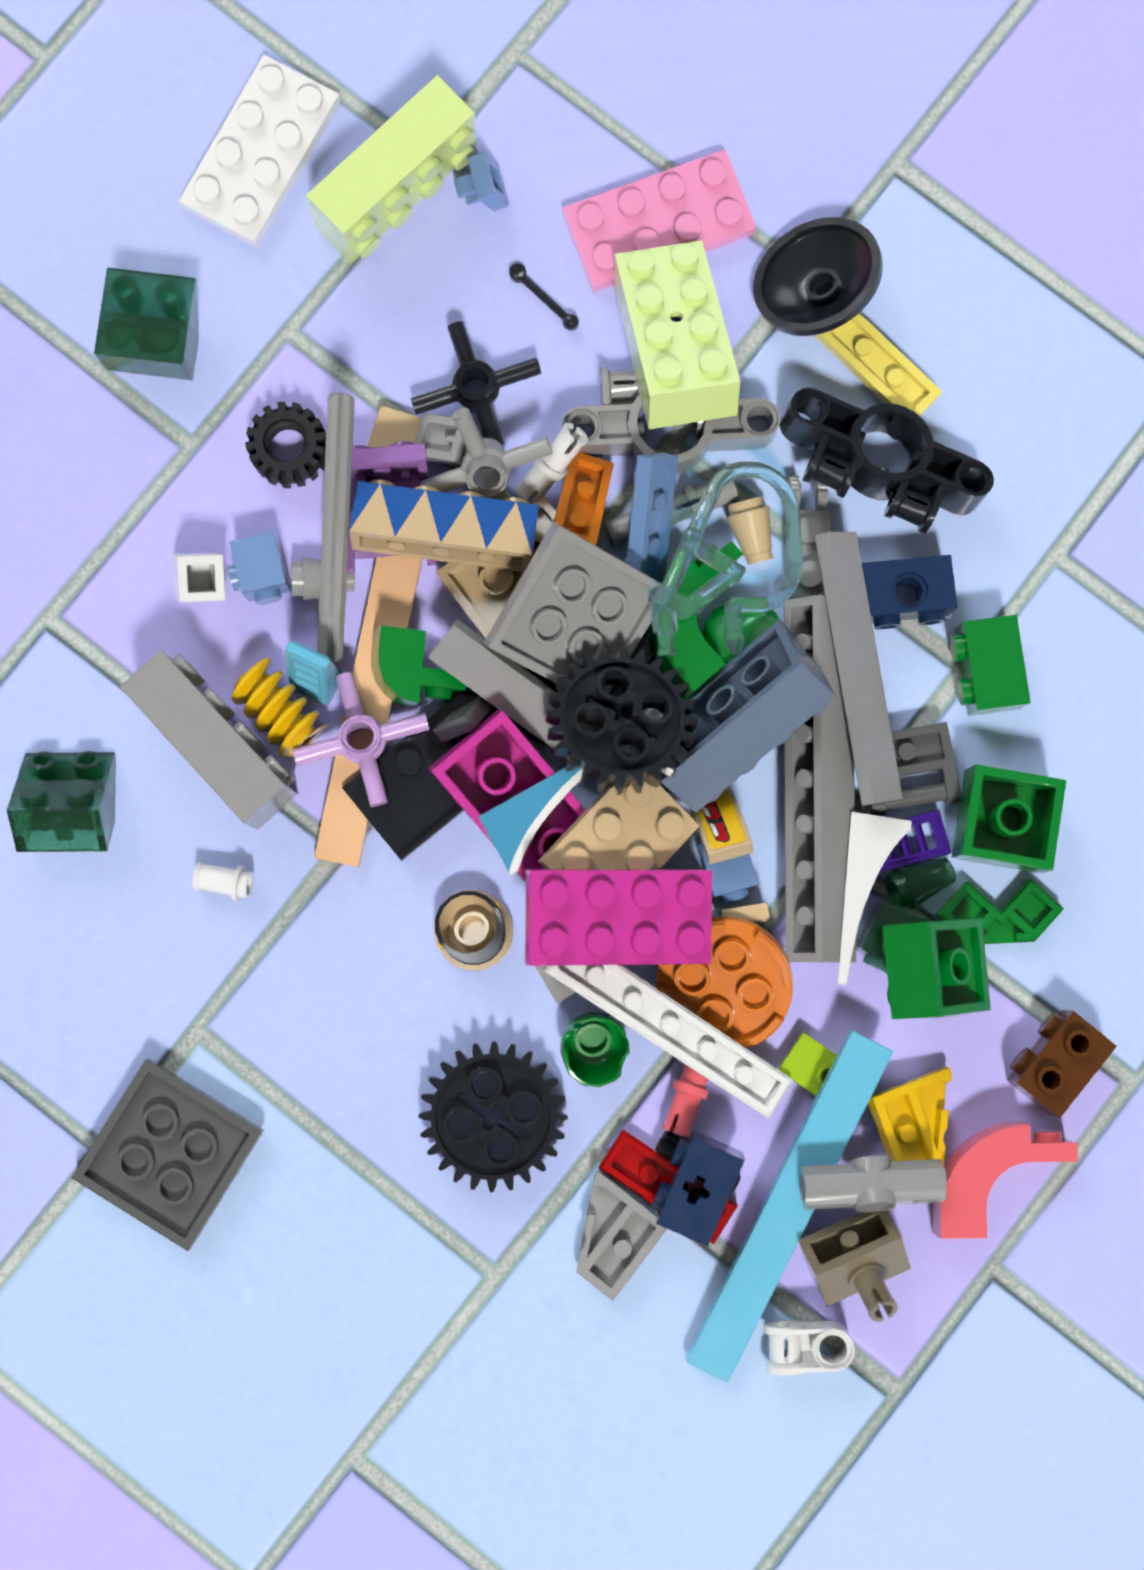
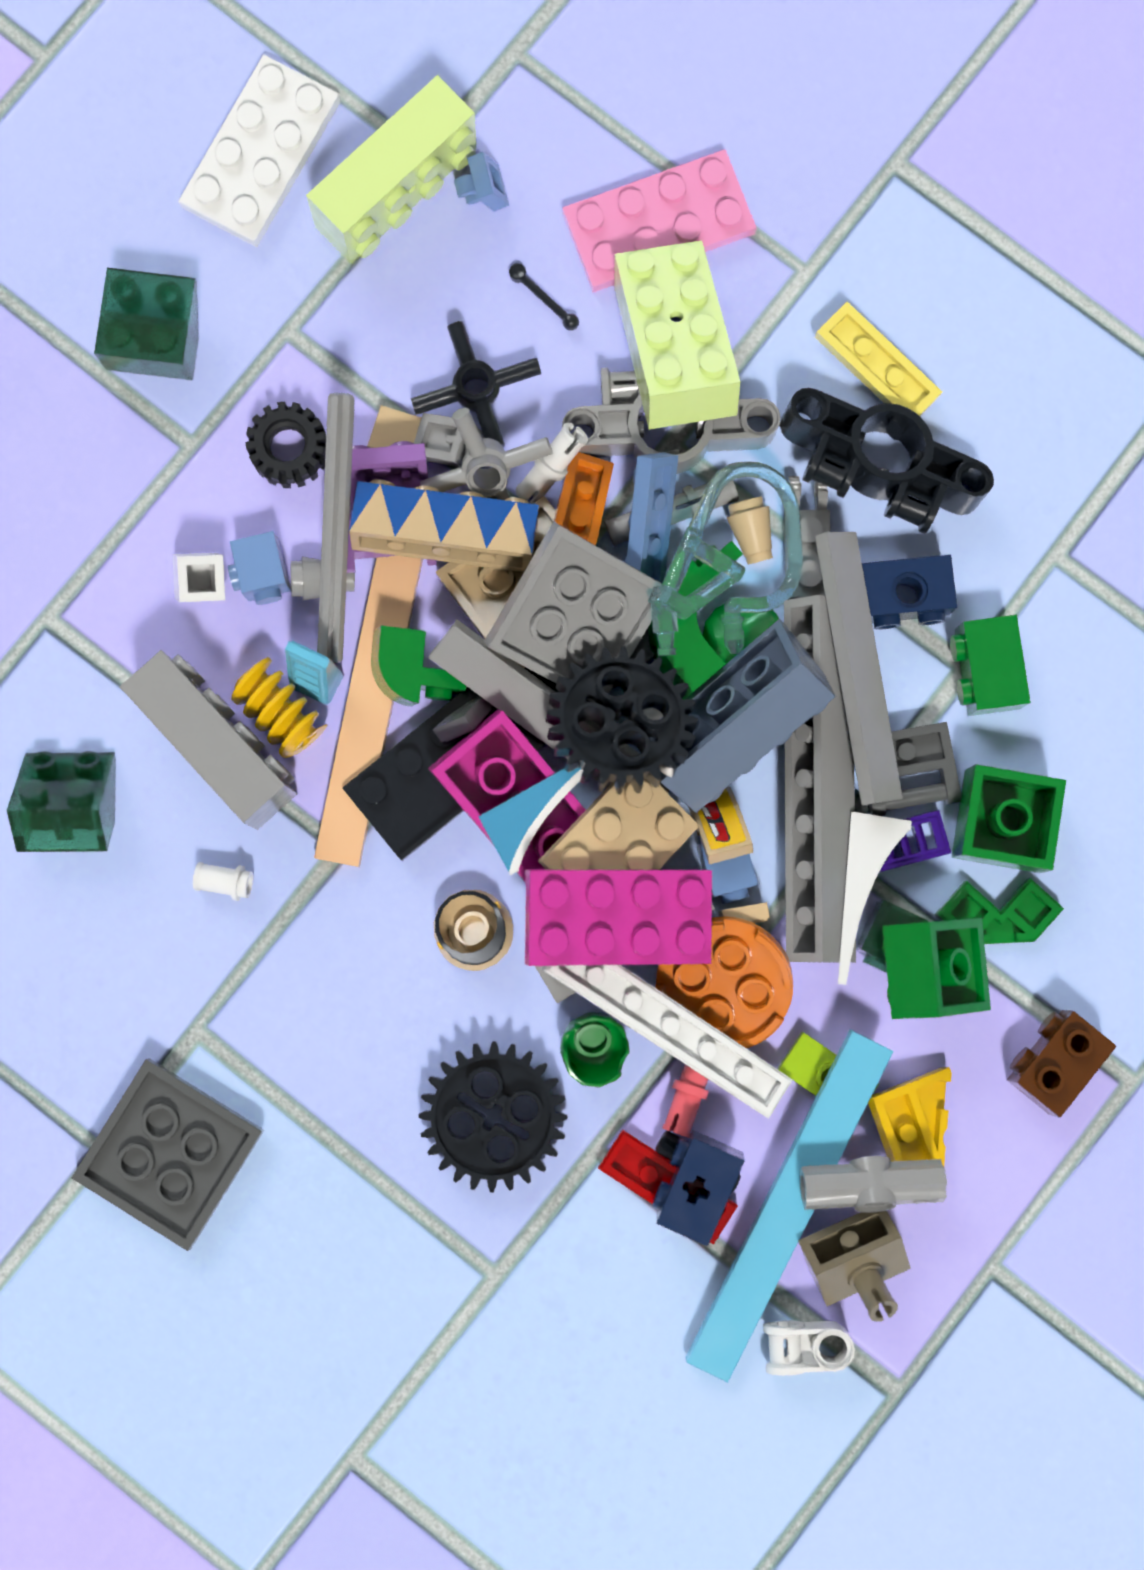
(367, 757): lavender bar -> none
(615, 1236): light grey wing -> none
(818, 276): black dish -> none
(918, 882): clear green cone -> none
(977, 1166): coral arch -> none

